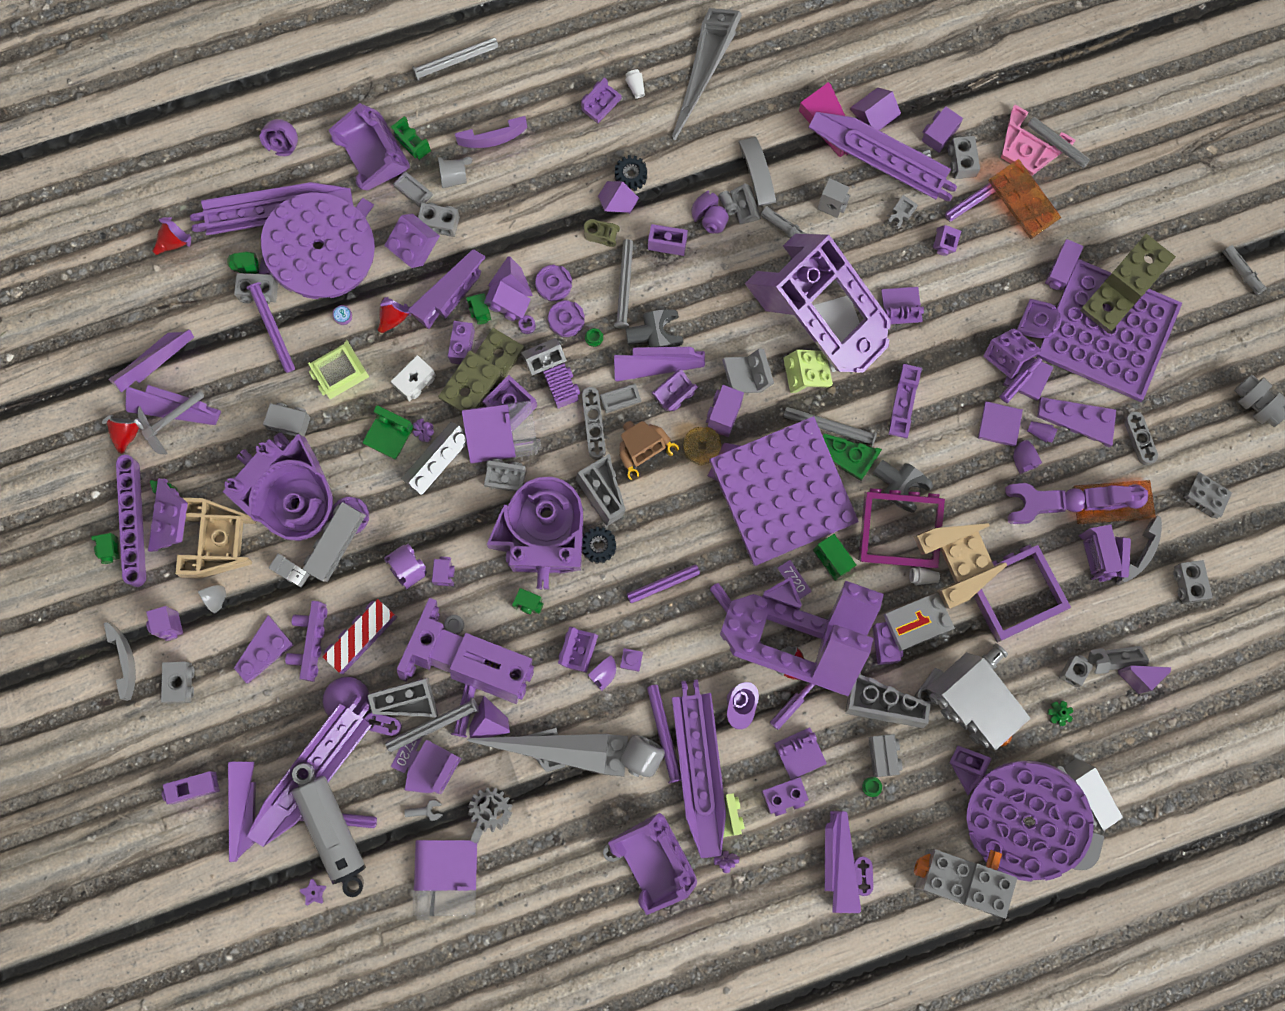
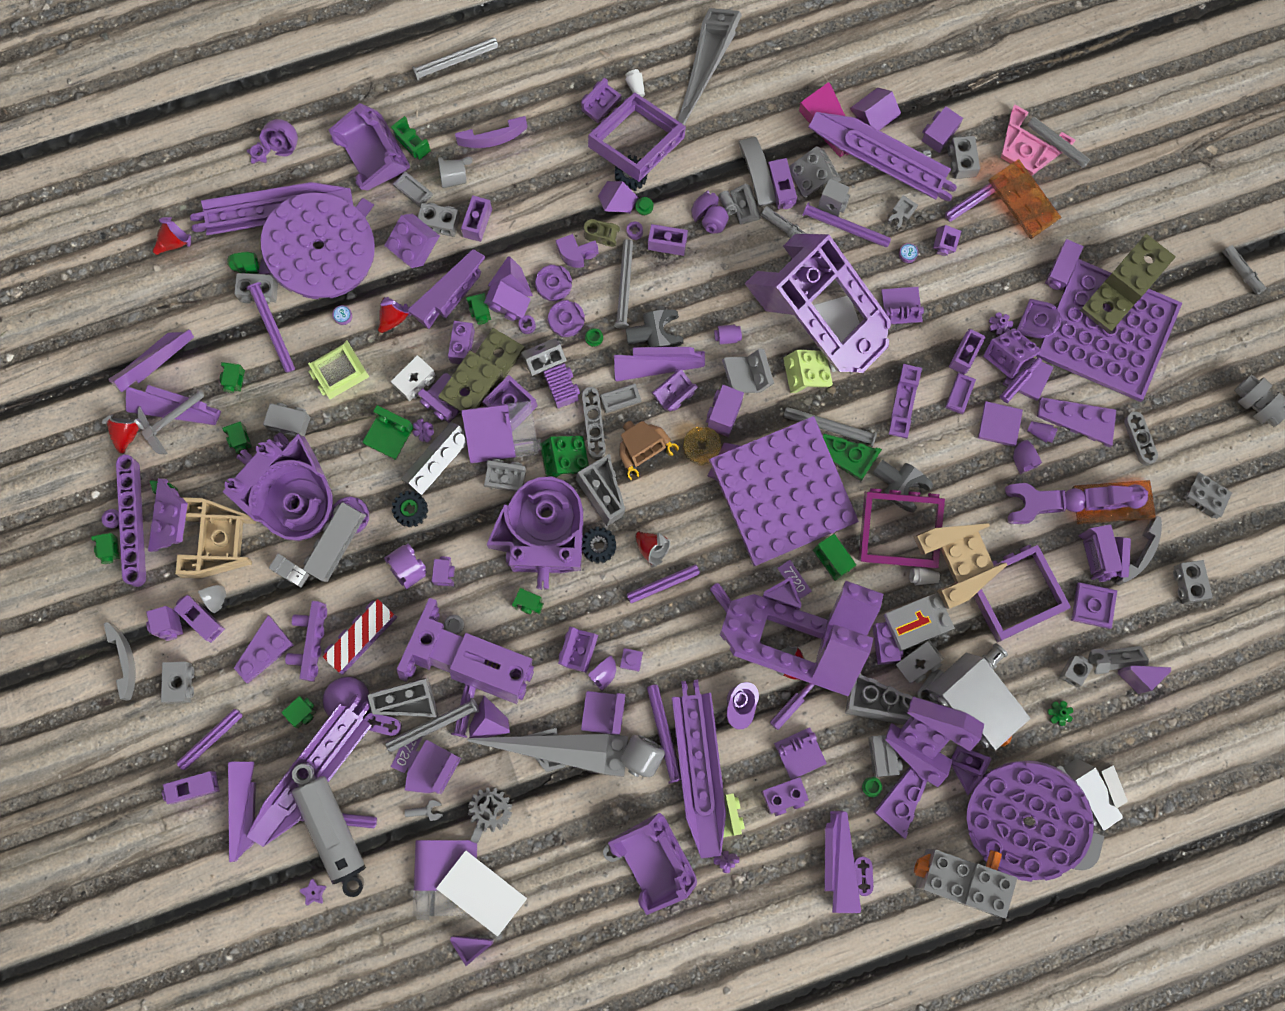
(110, 524): none -> medium lavender plate
(198, 618): none -> medium lavender brick
(209, 739): none -> medium lavender axle
(231, 377): none -> green brick
(237, 437): none -> green brick
(258, 148): none -> medium lavender plate
(299, 712): none -> green brick
(414, 500): none -> black bush
(431, 399): none -> medium lavender bracket
(470, 947): none -> medium lavender slope
(476, 218): none -> medium lavender brick
(481, 893): none -> white sticker
(564, 455): none -> green bracket
(574, 254): none -> medium lavender brick
(603, 713): none -> medium lavender bracket
(634, 236): none -> medium lavender bush
(635, 102): none -> medium lavender window
(644, 206): none -> green plate
(652, 547): none -> hat
(728, 334): none -> medium lavender brick
(782, 184): none -> medium lavender brick
(813, 171): none -> light grey bracket
(846, 225): none -> medium lavender axle
(900, 803): none -> medium lavender wing
(908, 253): none -> tile
(909, 667): none -> light grey brick
(928, 732): none -> medium lavender wedge
(960, 393): none -> medium lavender tile
(967, 351): none -> medium lavender brick
(1000, 323): none -> medium lavender plant
(1094, 605): none -> medium lavender tile
(1114, 786): none -> white sticker

